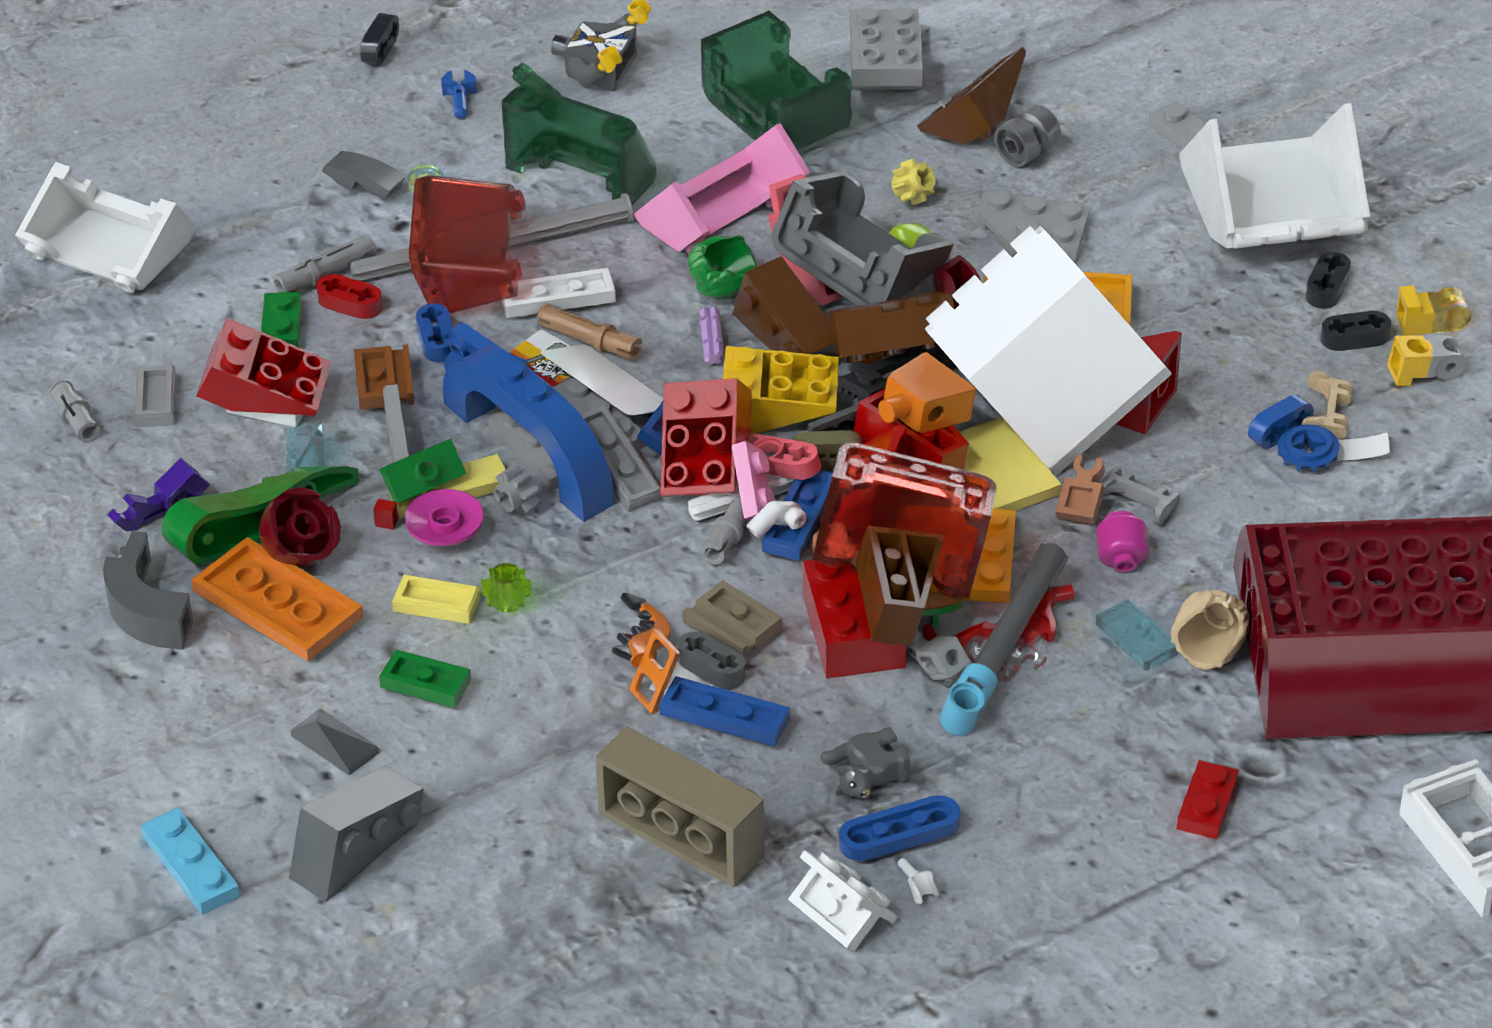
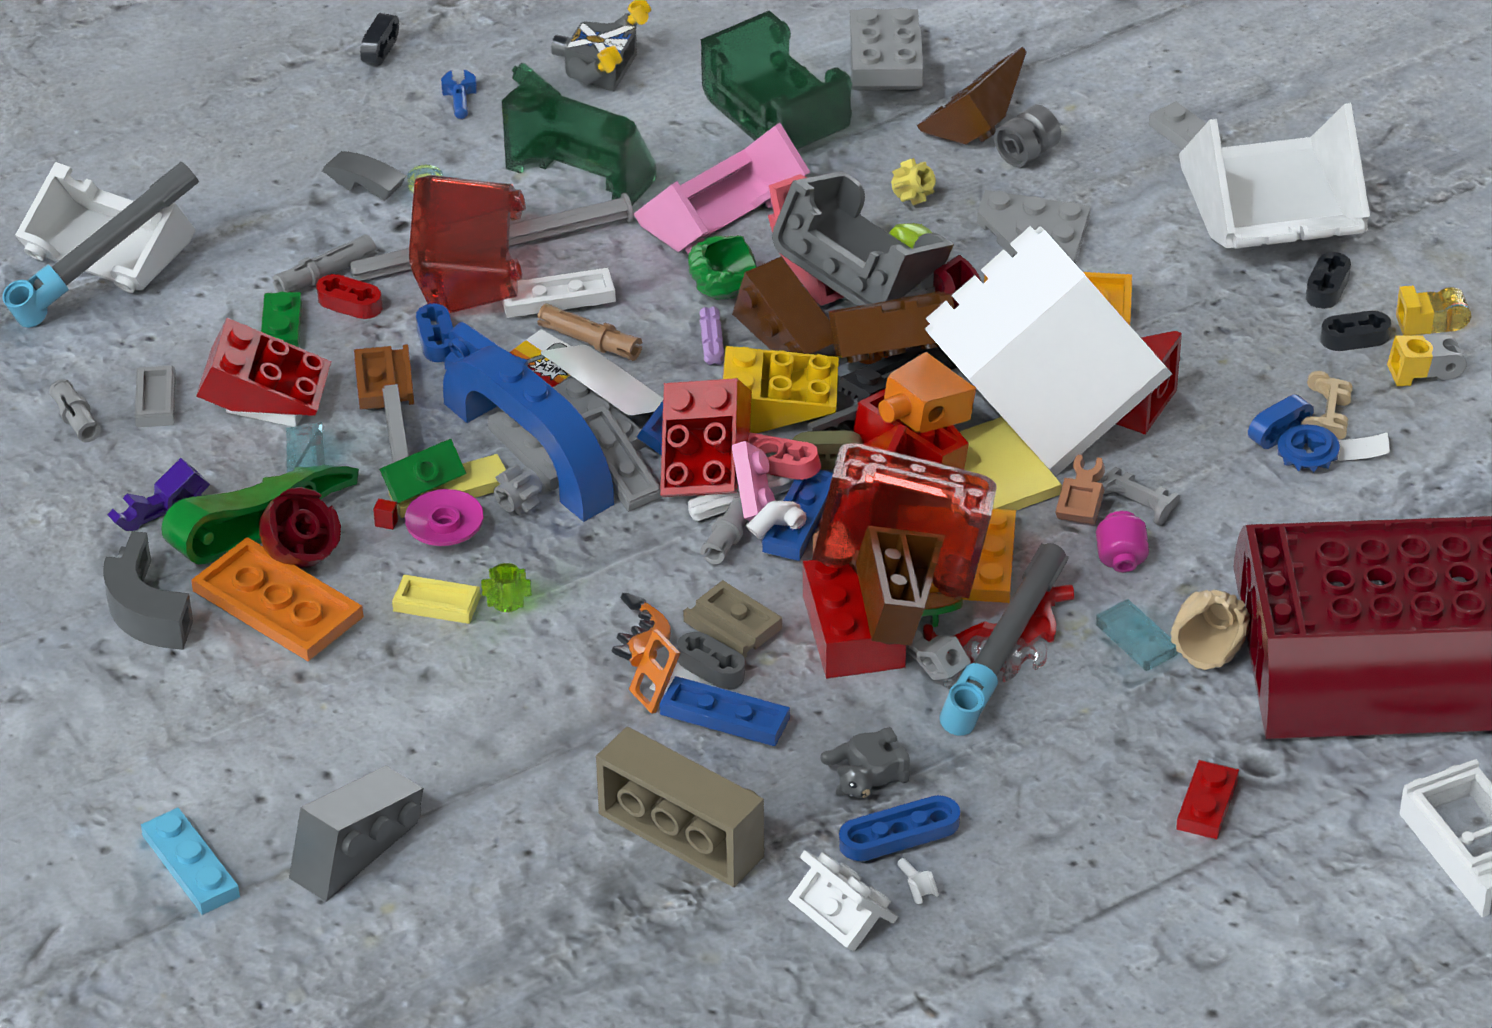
(31, 297): none -> dark grey piece
(334, 741): dark grey slope -> none
(425, 678): green plate -> none

